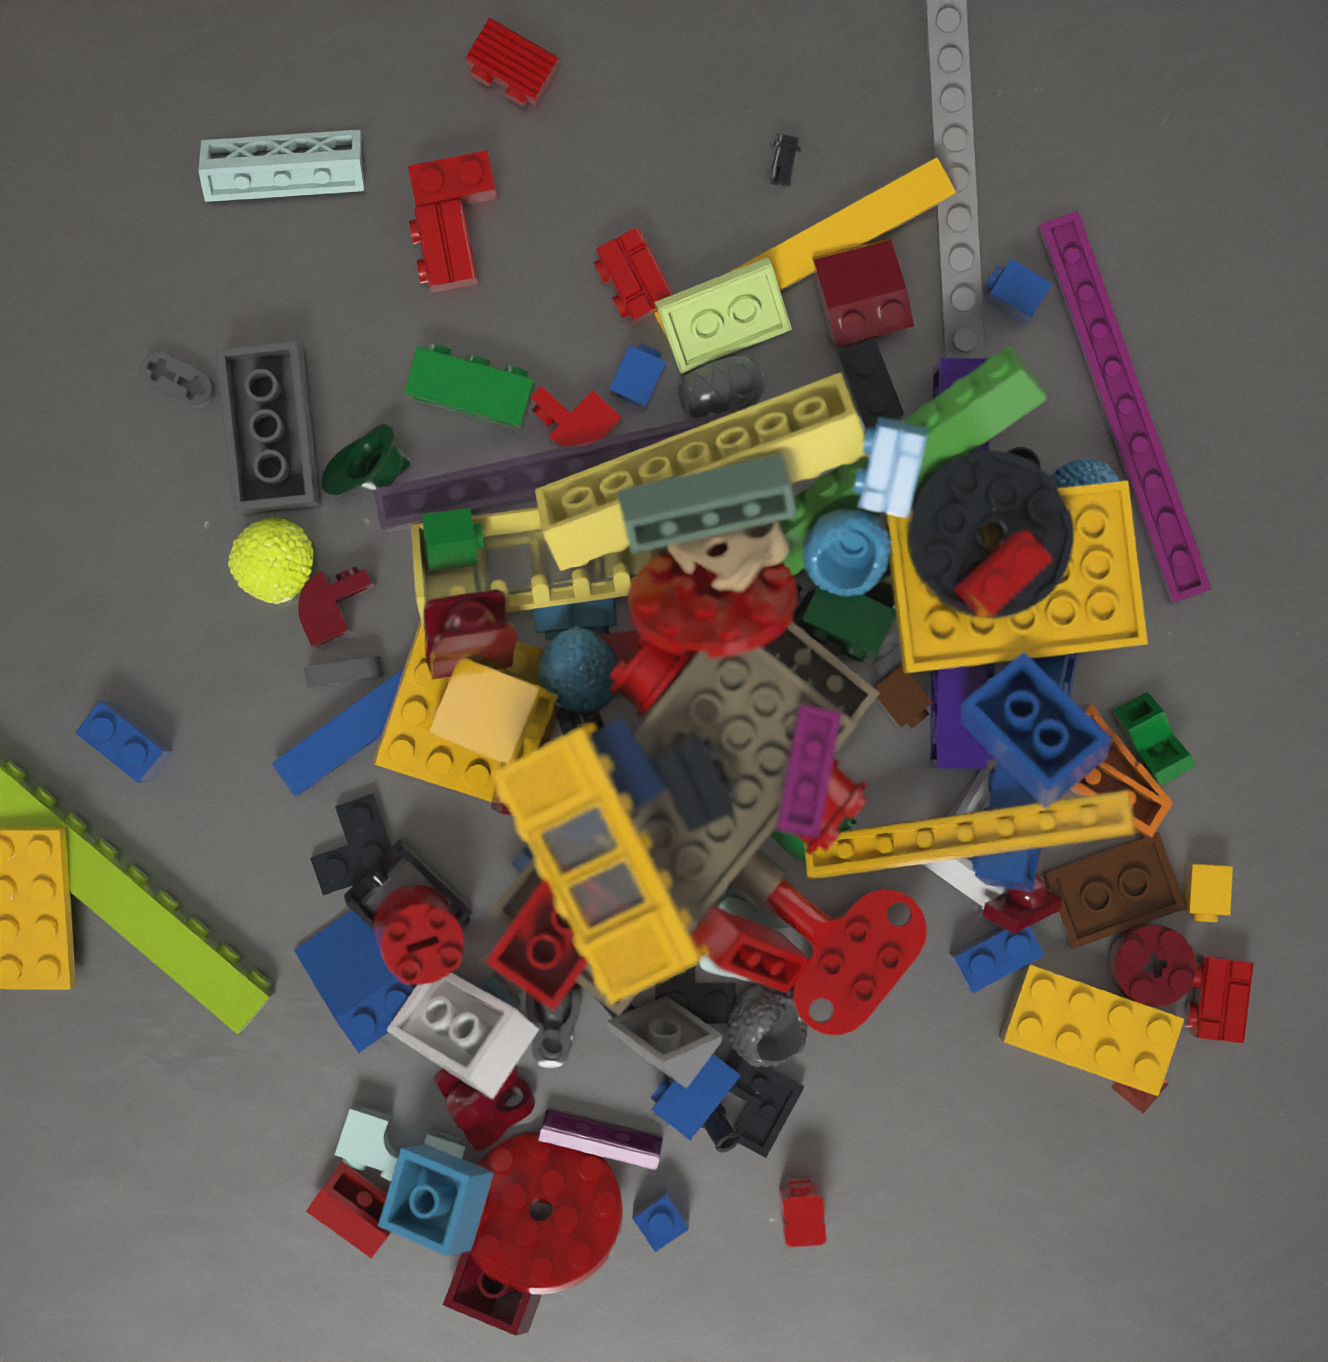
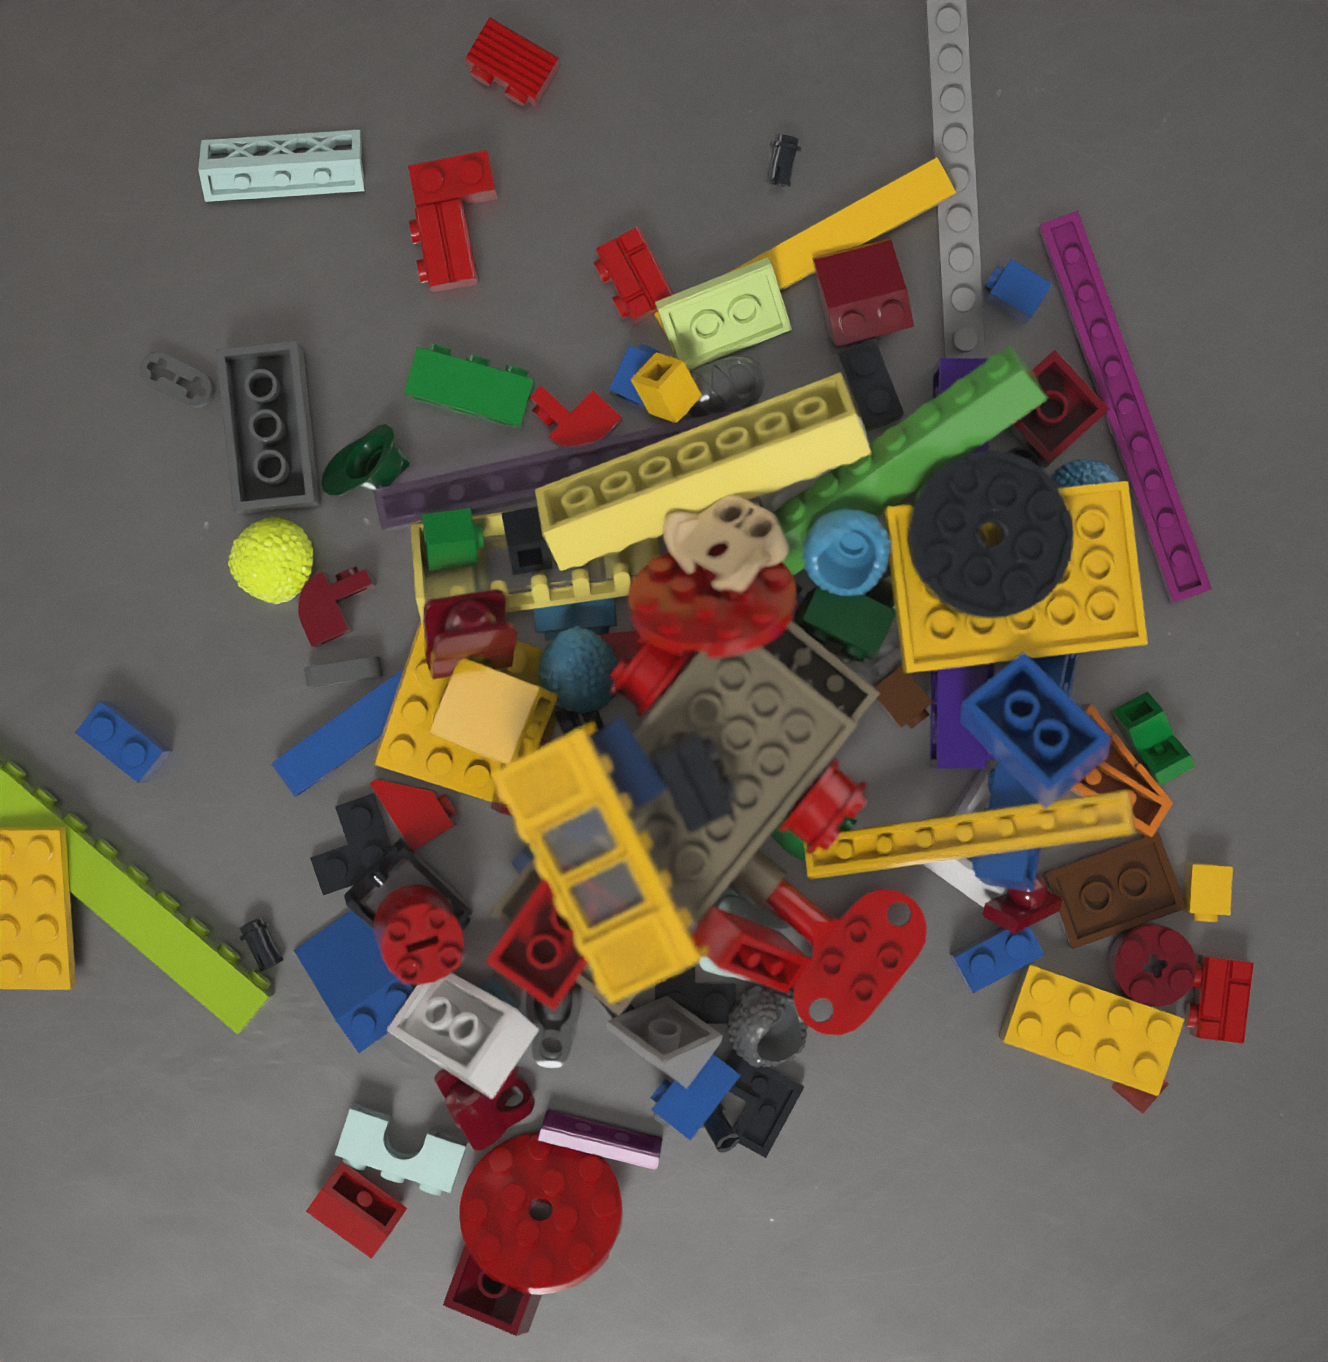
(260, 943): none -> black pin
(416, 811): none -> red slope
(436, 1199): dark azure brick -> none
(526, 541): none -> black brick
(660, 1220): blue brick -> none
(666, 387): none -> yellow brick
(707, 503): sand green brick -> none
(802, 1213): red brick -> none
(808, 771): magenta tile -> none
(892, 466): brick -> none
(1003, 574): red brick -> none
(1065, 414): none -> dark red brick

